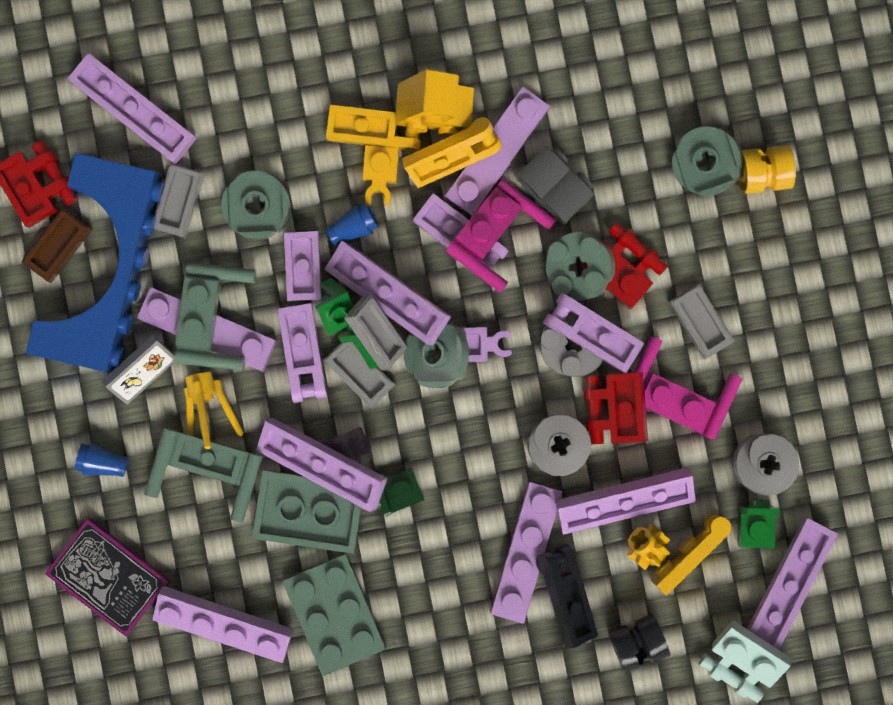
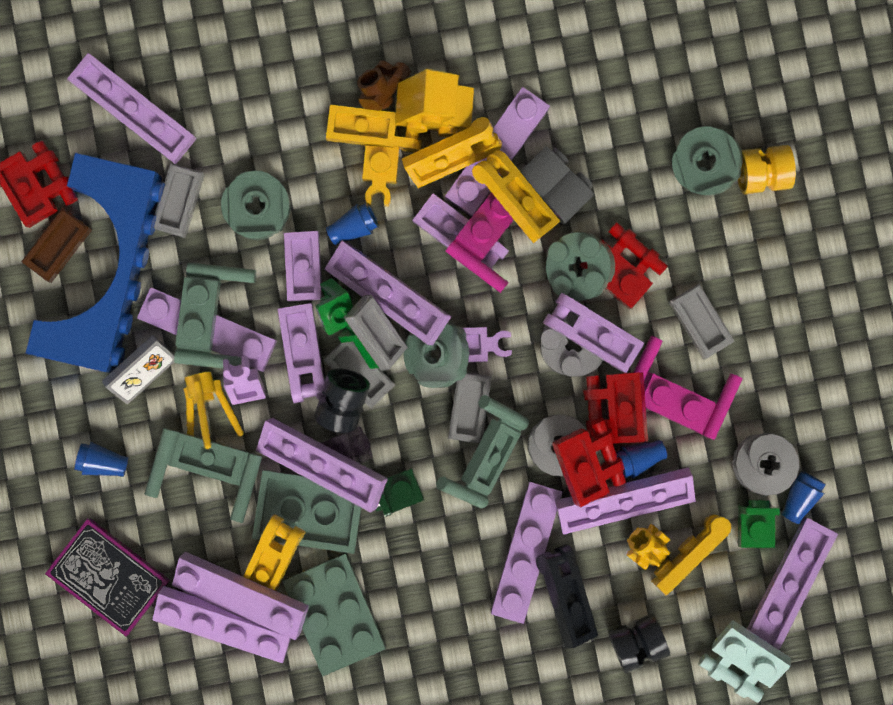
(240, 595): none -> lavender plate
(242, 382): none -> lavender plate
(271, 557): none -> yellow plate
(342, 400): none -> black wheel
(380, 84): none -> reddish brown plate
(467, 417): none -> light grey tile
(489, 456): none -> sand green plate
(515, 195): none -> yellow plate
(581, 466): none -> red plate
(641, 457): none -> blue cone
(802, 497): none -> blue cone

